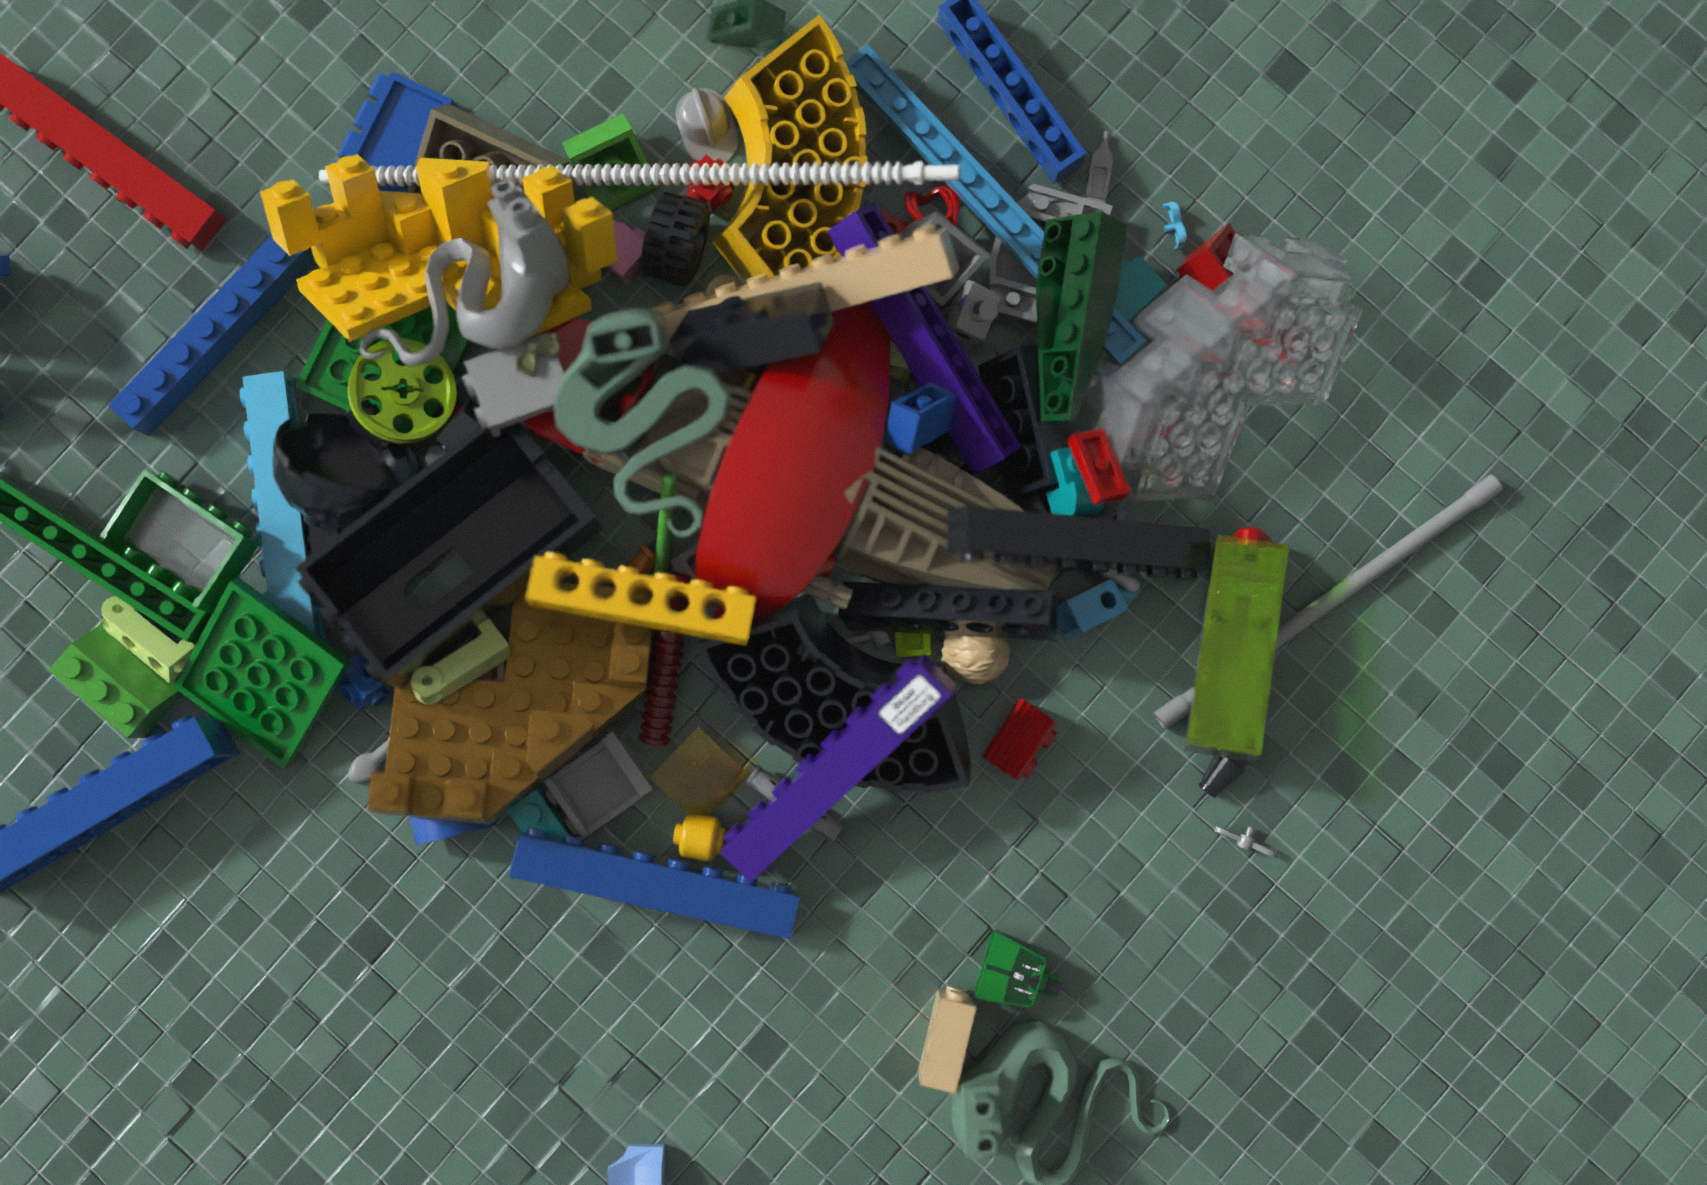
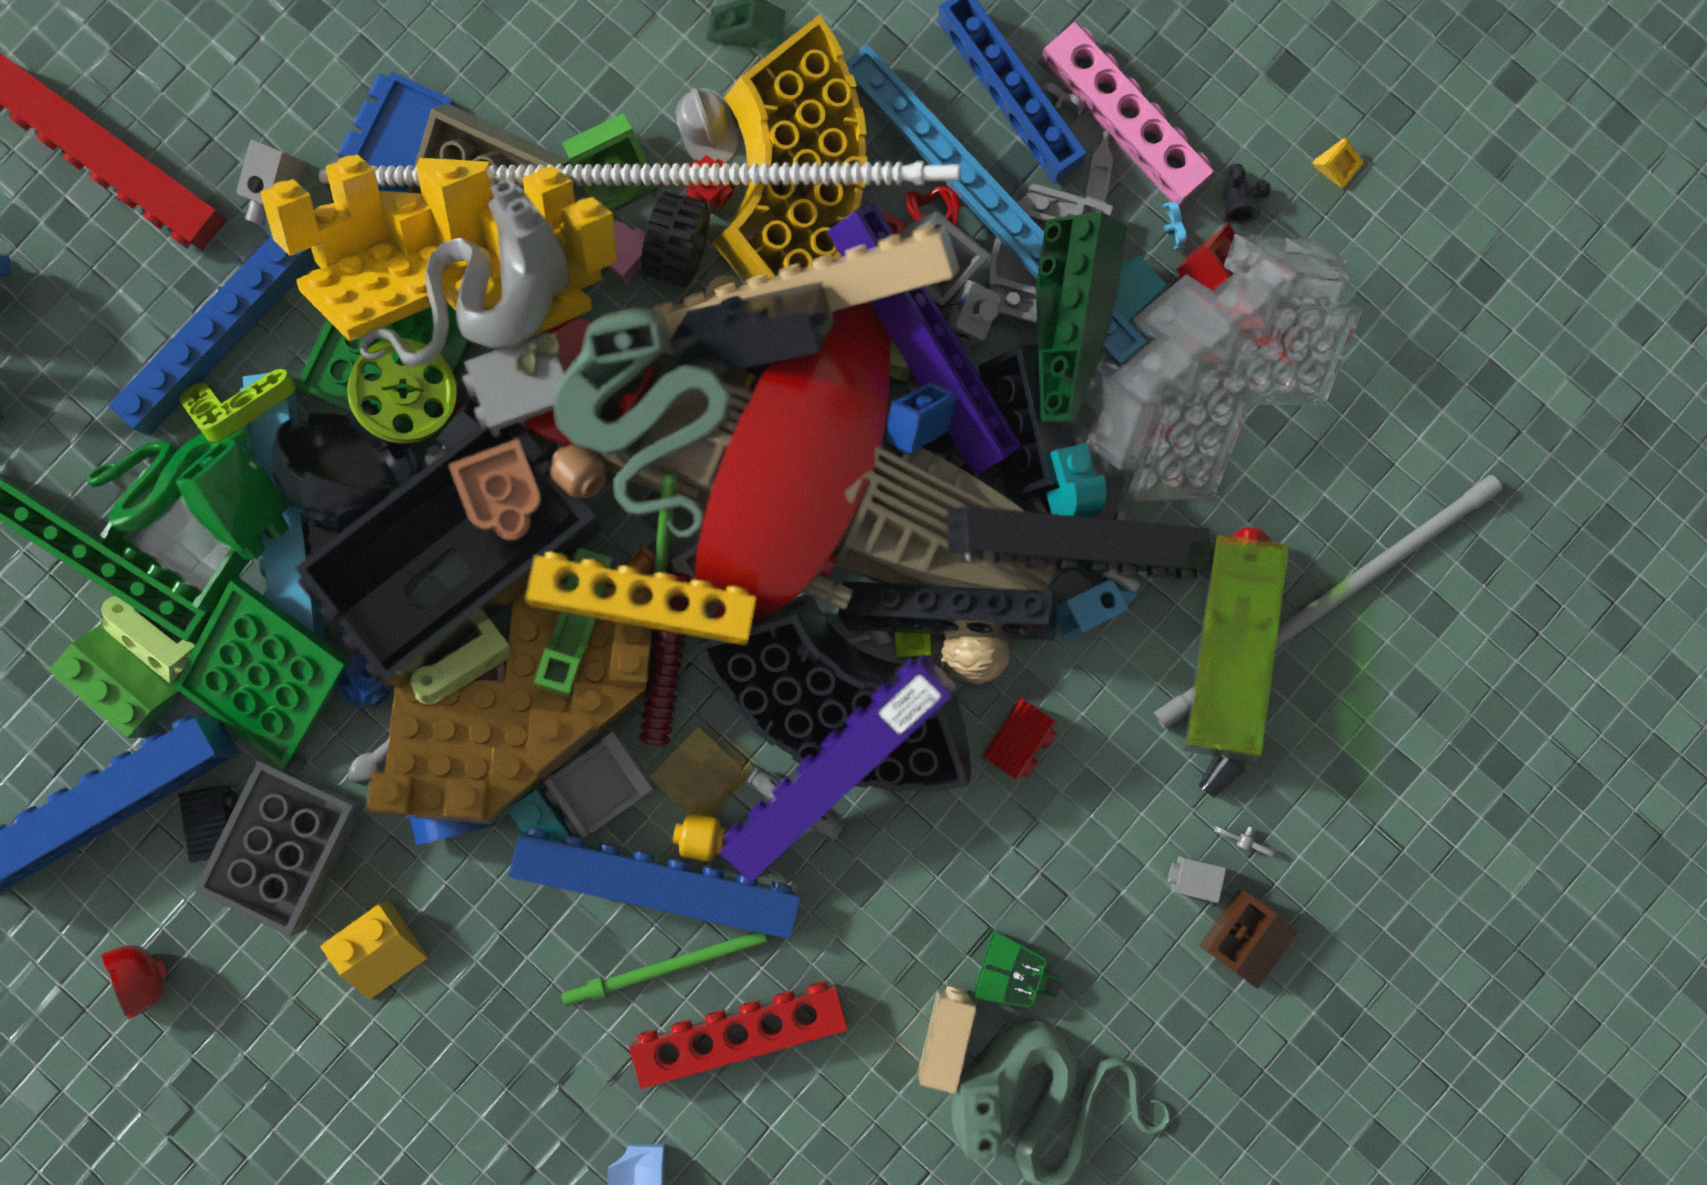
(135, 978): none -> red cylinder
(205, 817): none -> black brick
(218, 483): none -> green hips
(224, 419): none -> lime beam
(262, 170): none -> light grey torso
(279, 848): none -> dark grey slope
(374, 950): none -> yellow slope
(498, 489): none -> nougat plate
(570, 638): none -> bright green arch
(578, 471): none -> medium nougat head
(598, 988): none -> bright green bar
(655, 1069): none -> red brick
(1068, 99): none -> light grey piece
(1099, 466): red plate -> none
(1128, 133): none -> bright pink brick
(1196, 878): none -> light grey brick
(1240, 196): none -> black piece
(1248, 938): none -> reddish brown slope
(1339, 163): none -> yellow slope

